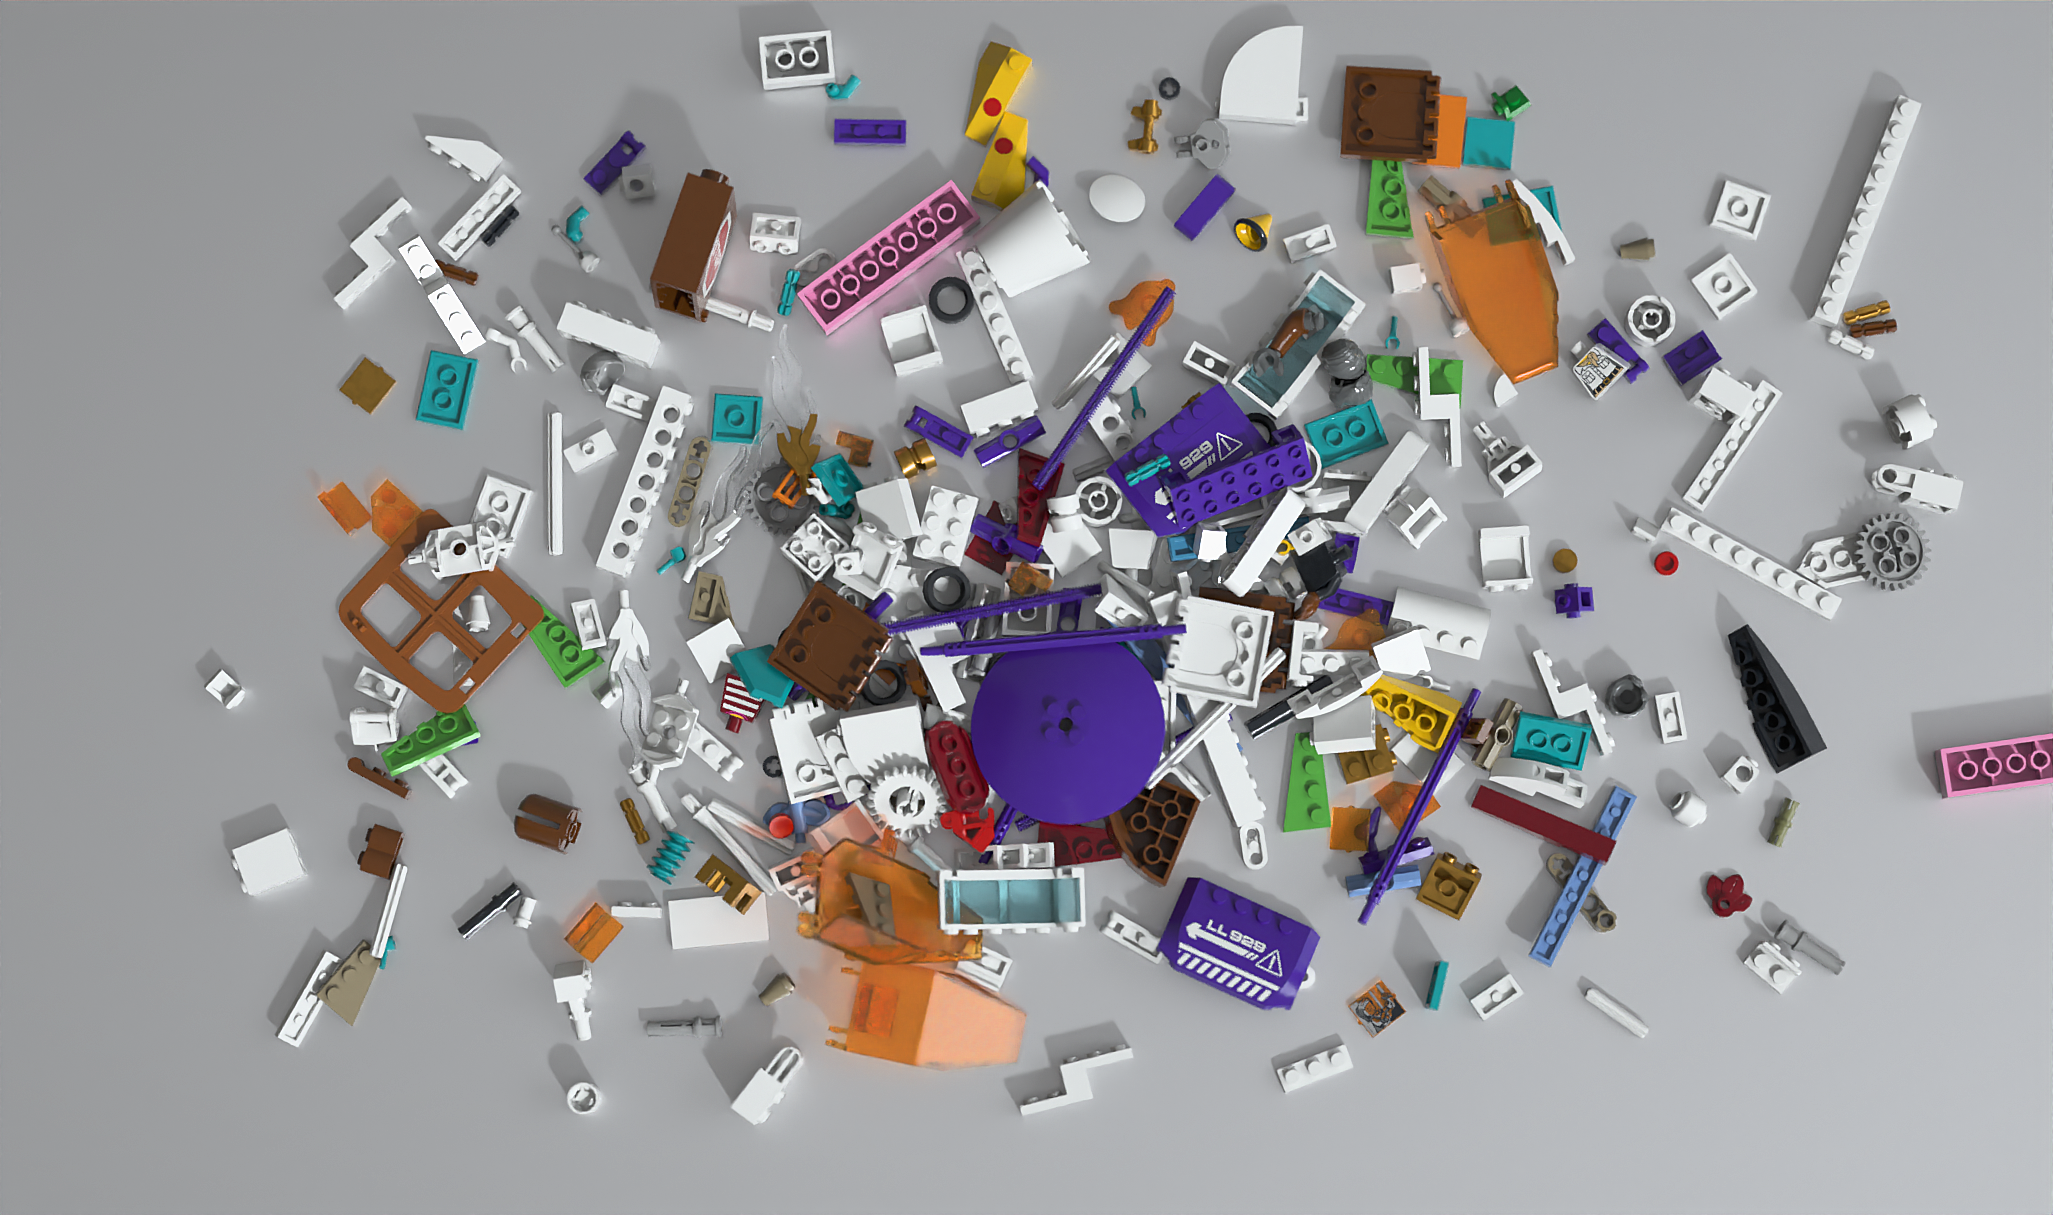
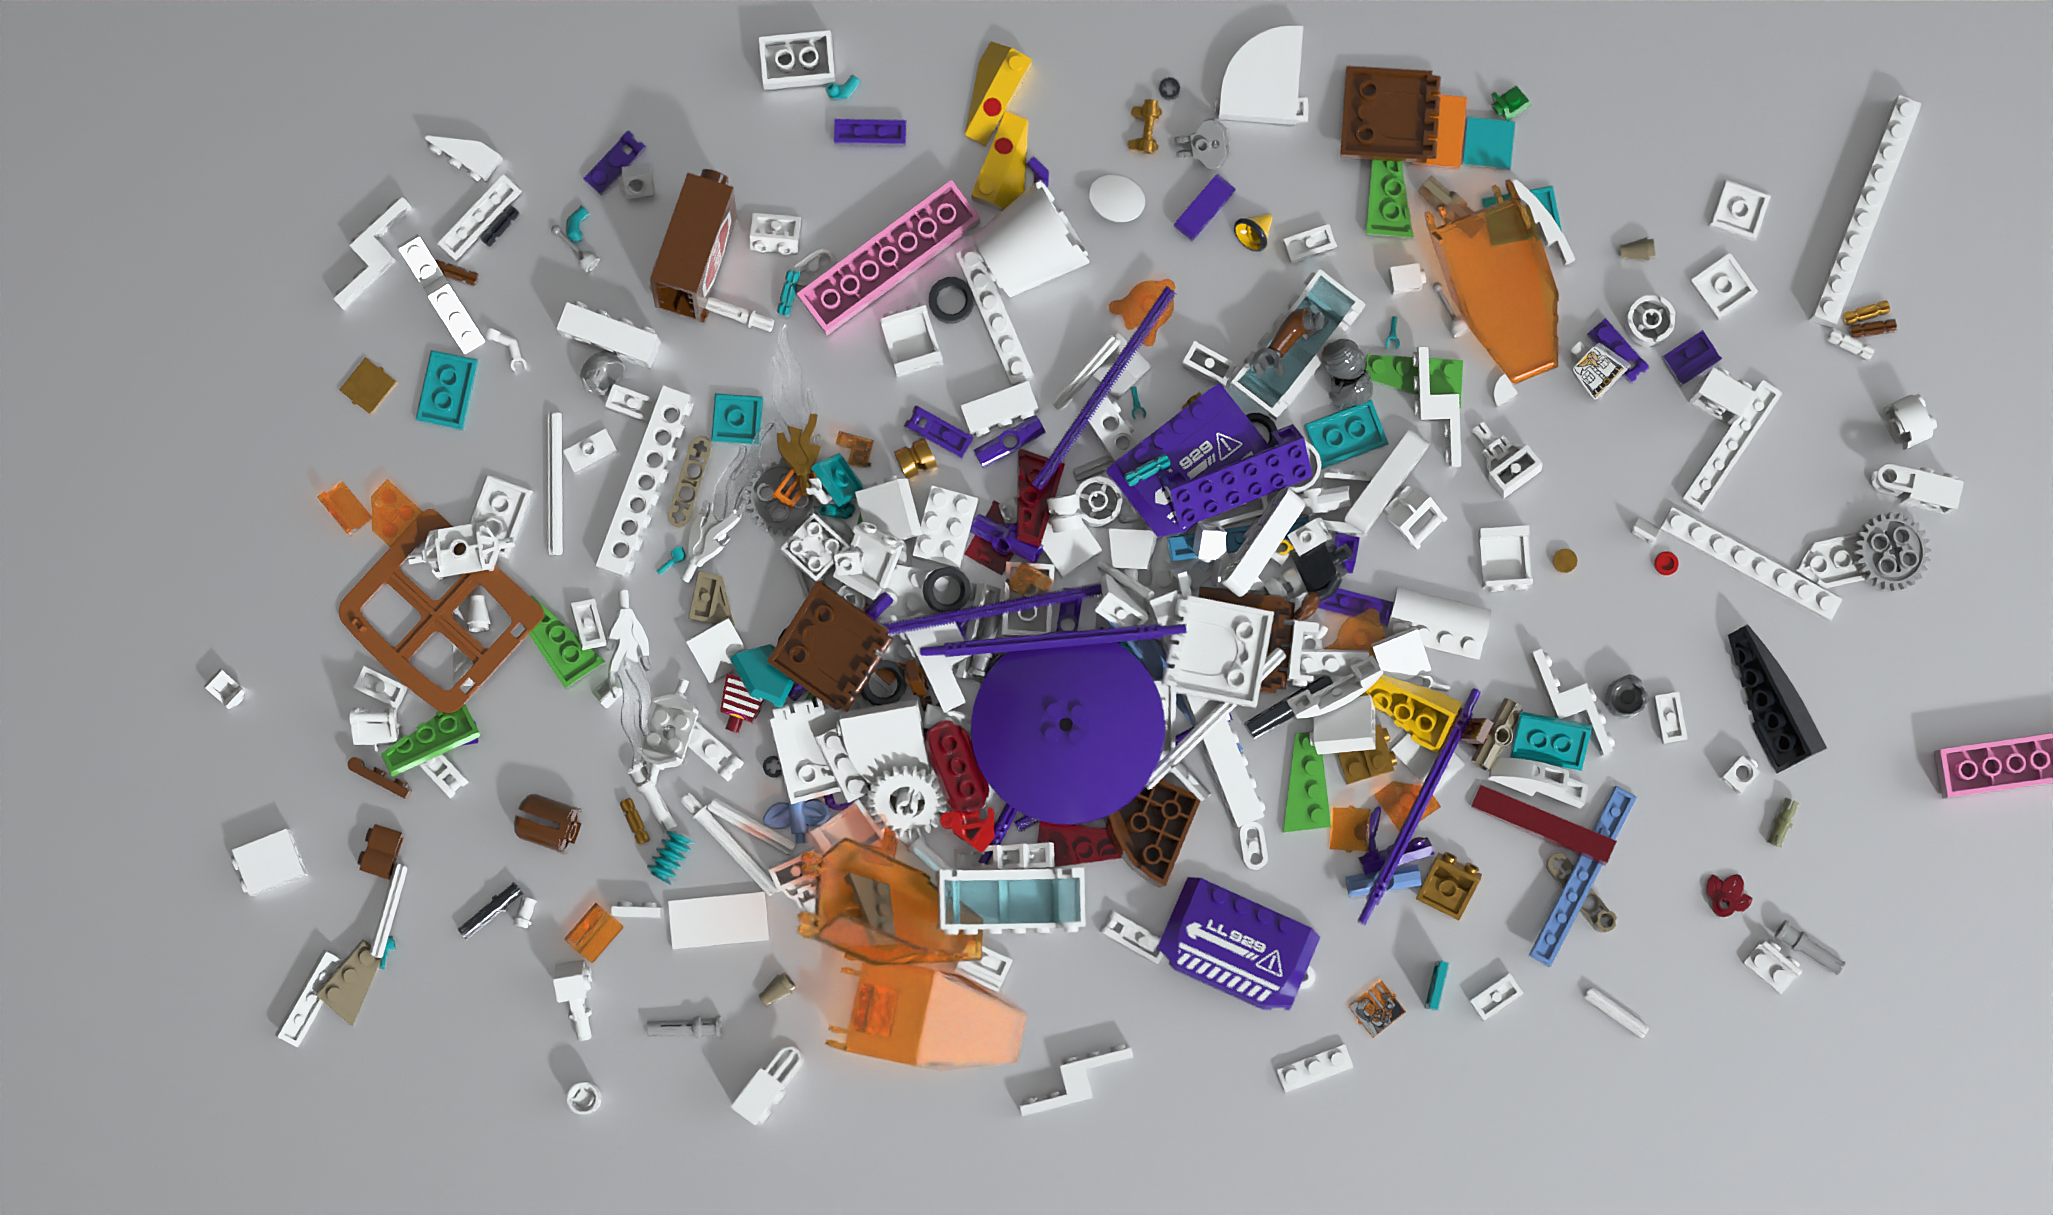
(527, 329): white pin -> none
(726, 875): pearl gold panel -> none
(780, 825): red tile -> none
(1574, 600): dark purple brick -> none
(1688, 808): white head -> none

